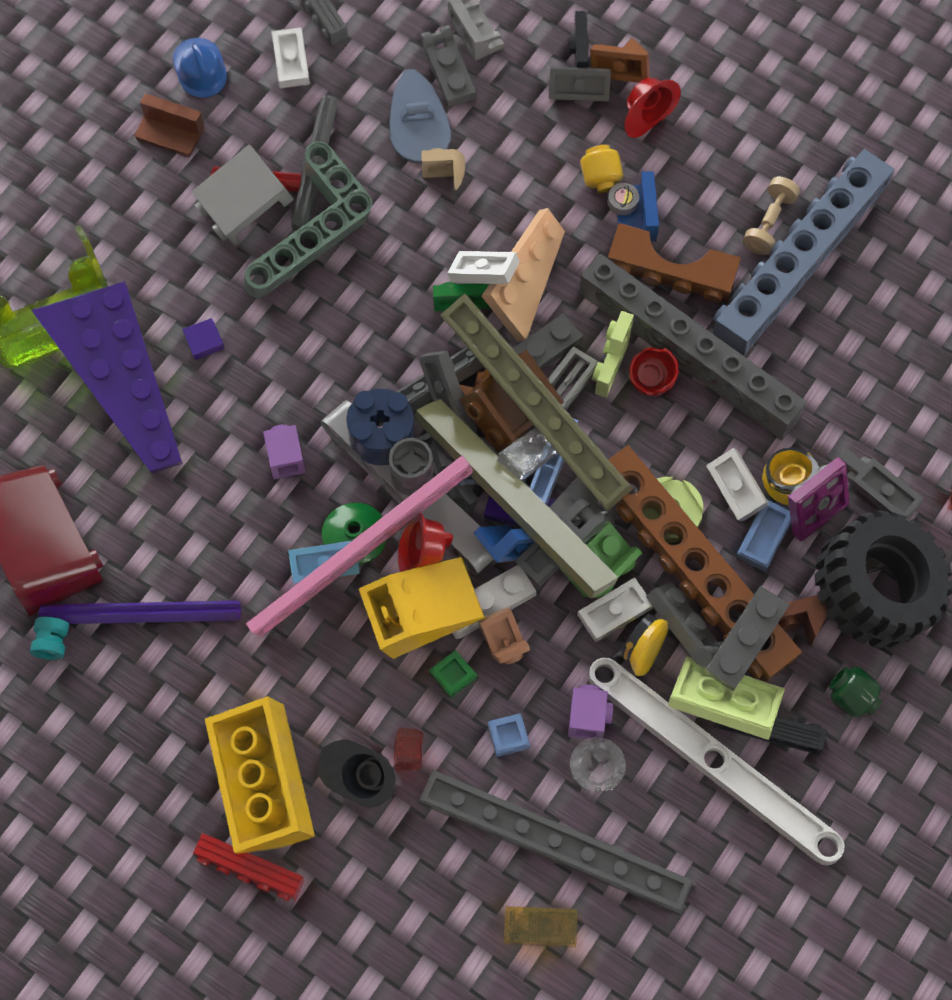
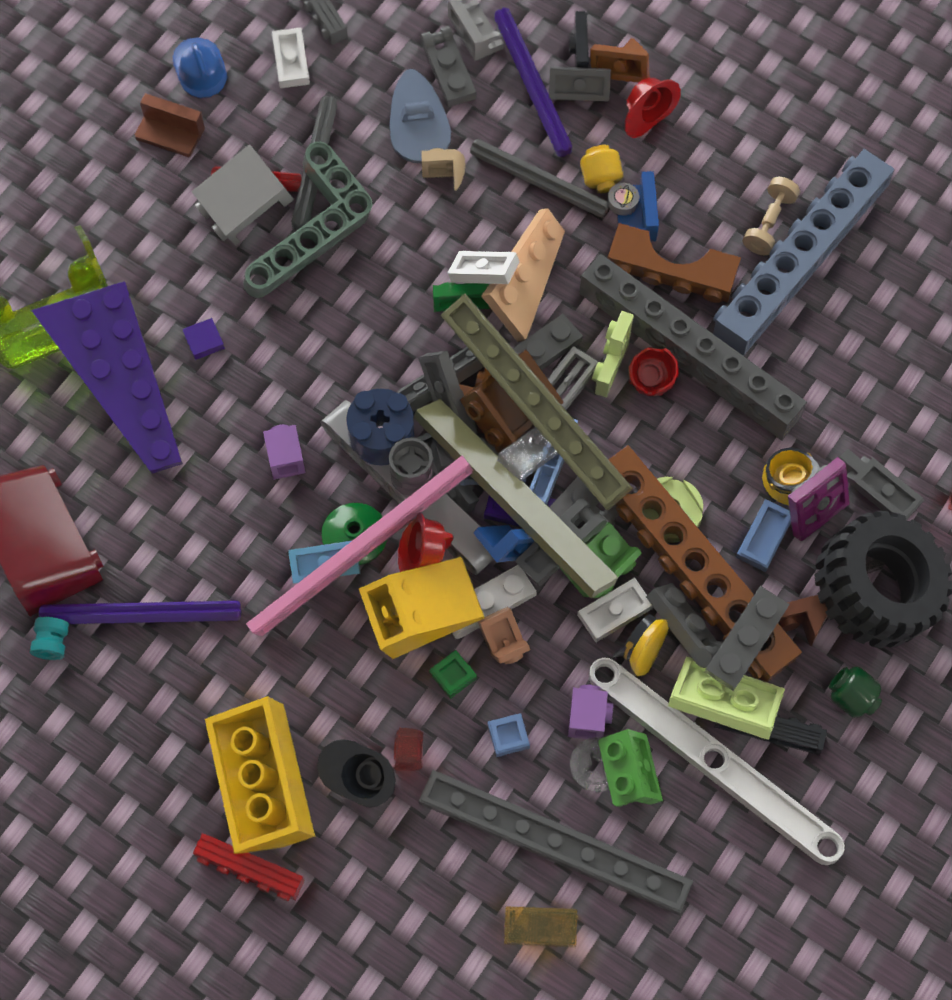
(533, 82): none -> dark purple axle
(539, 178): none -> dark grey axle
(630, 768): none -> bright green bracket
(737, 485): white plate -> none

